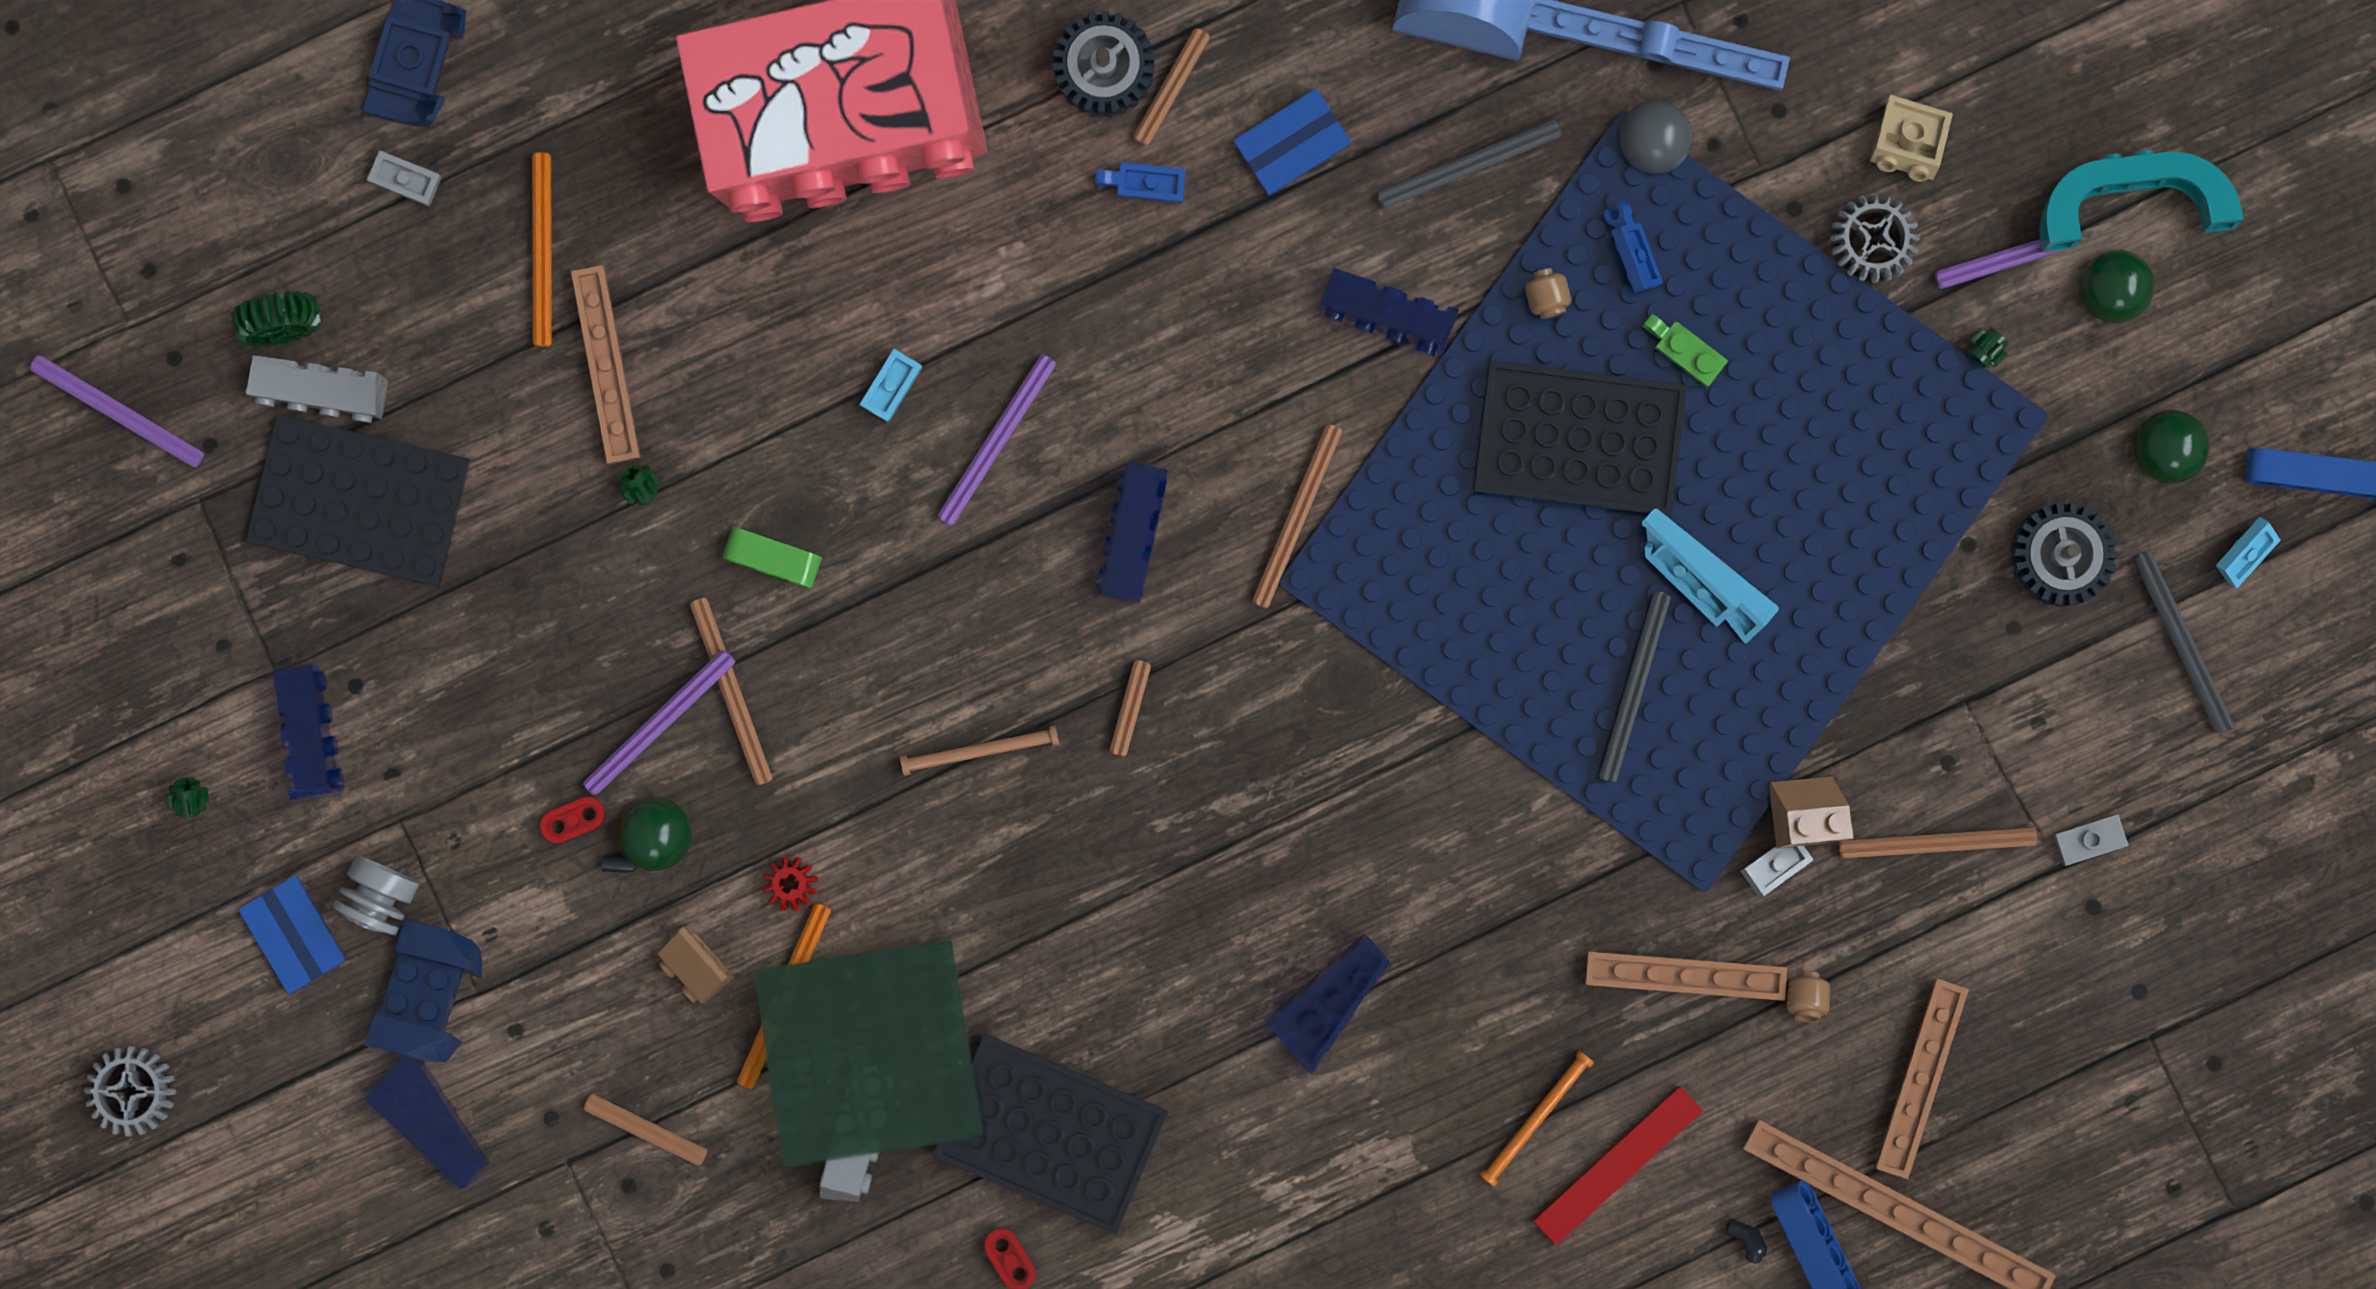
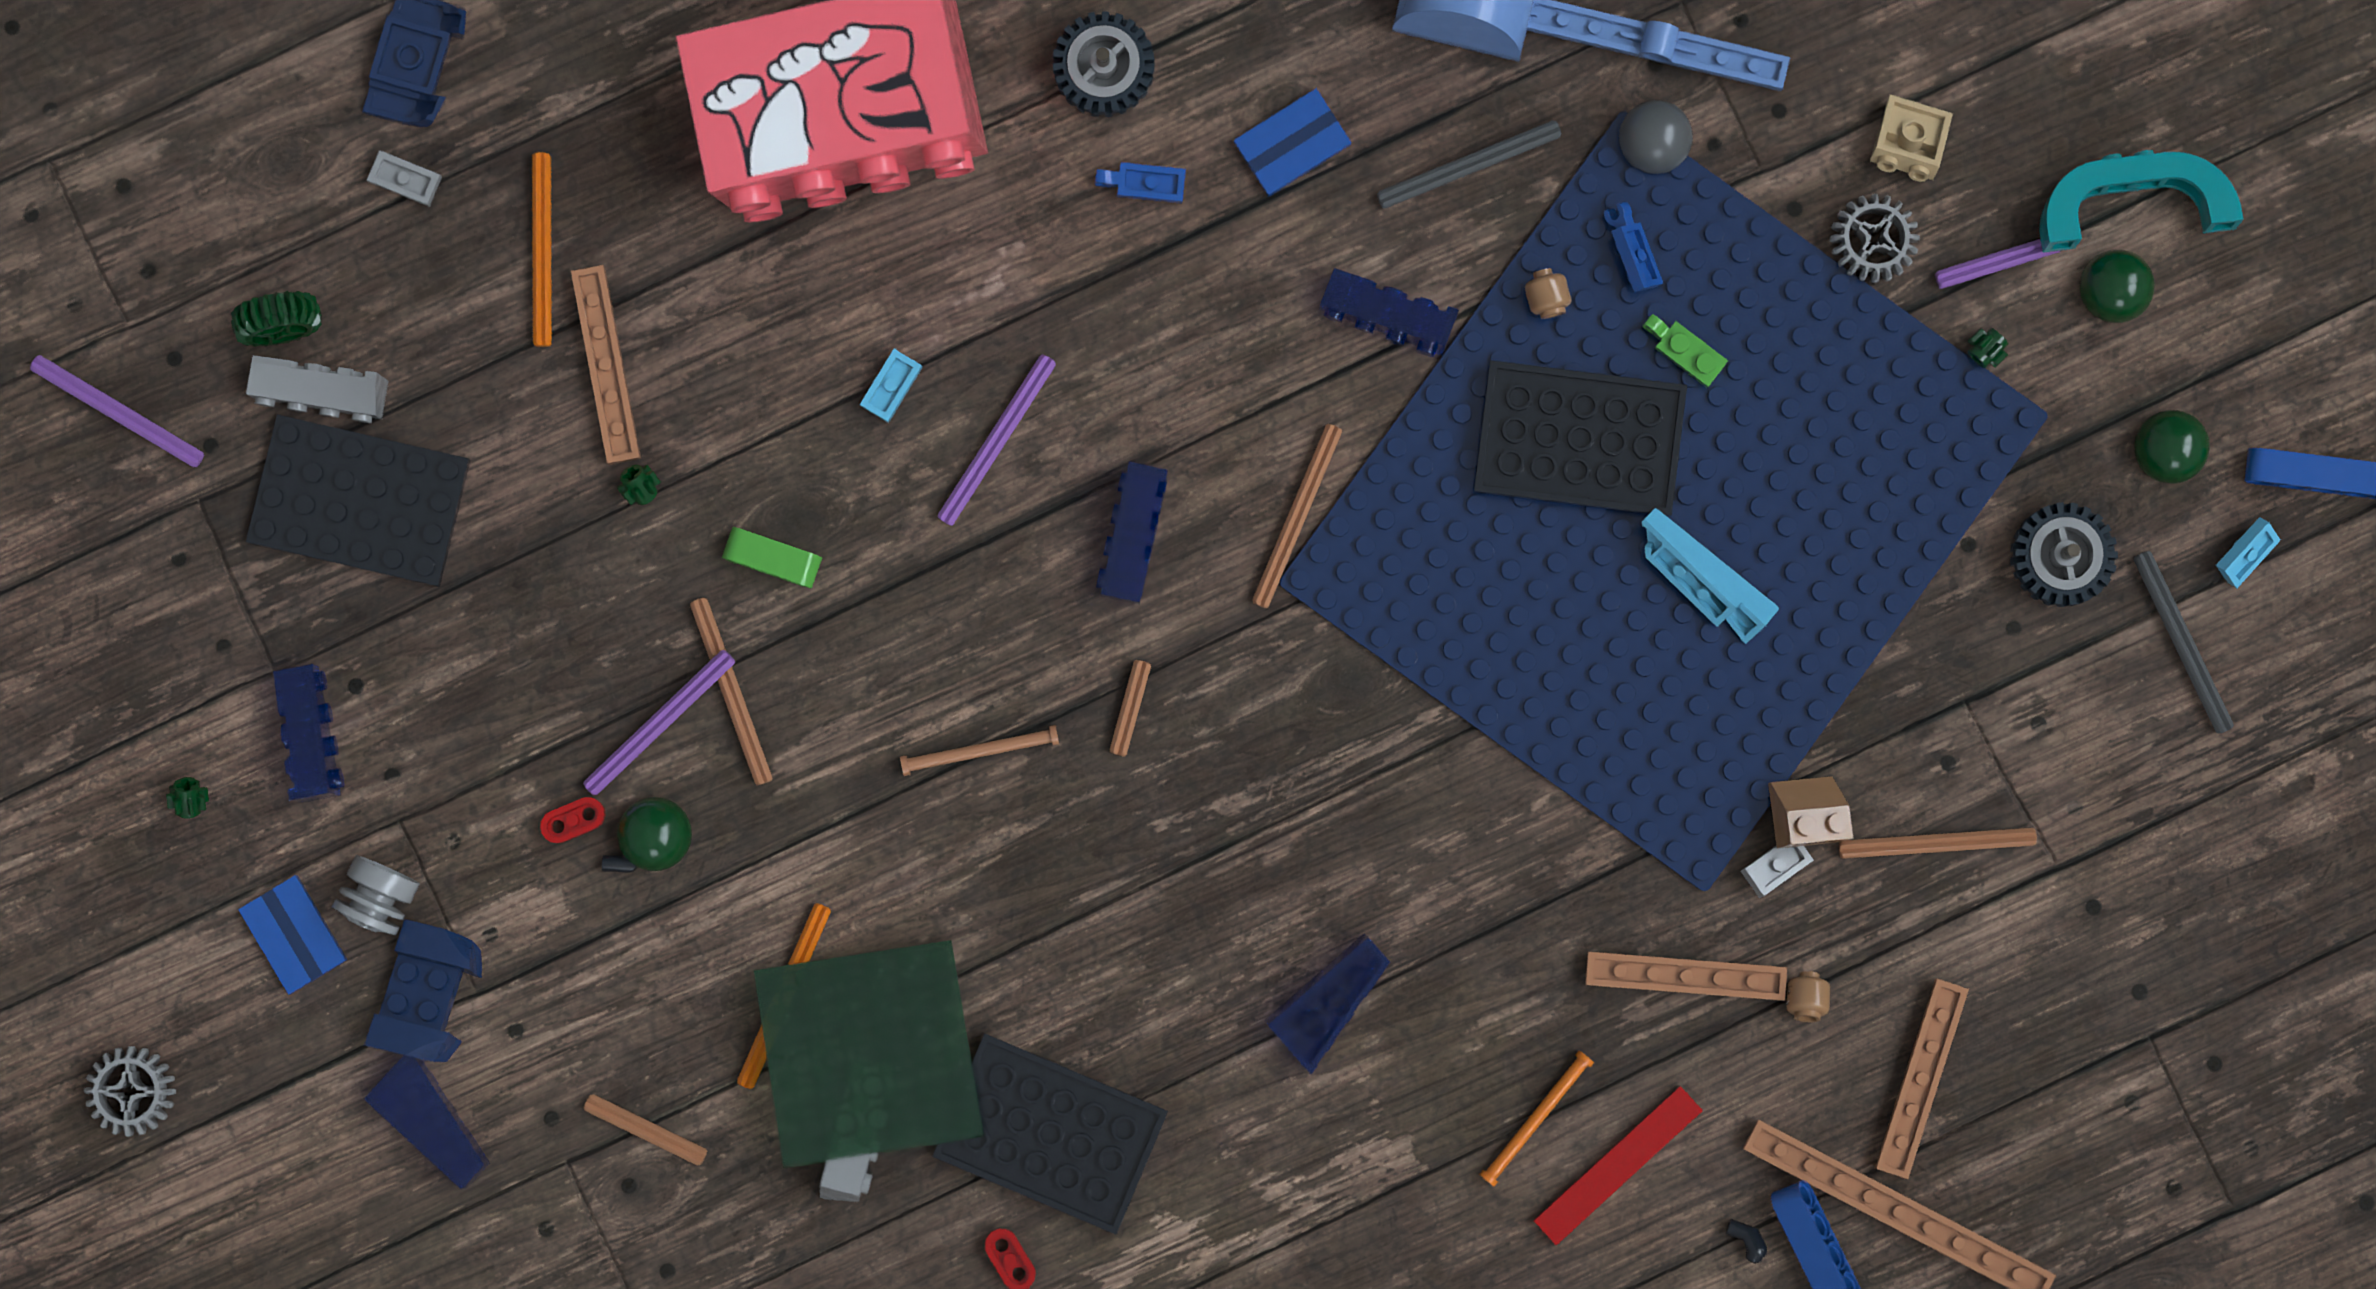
(694, 965): medium nougat slope -> none
(785, 873): red gear -> none
(1171, 87): nougat axle -> none
(1634, 686): dark grey axle -> none
(2090, 840): light grey plate -> none

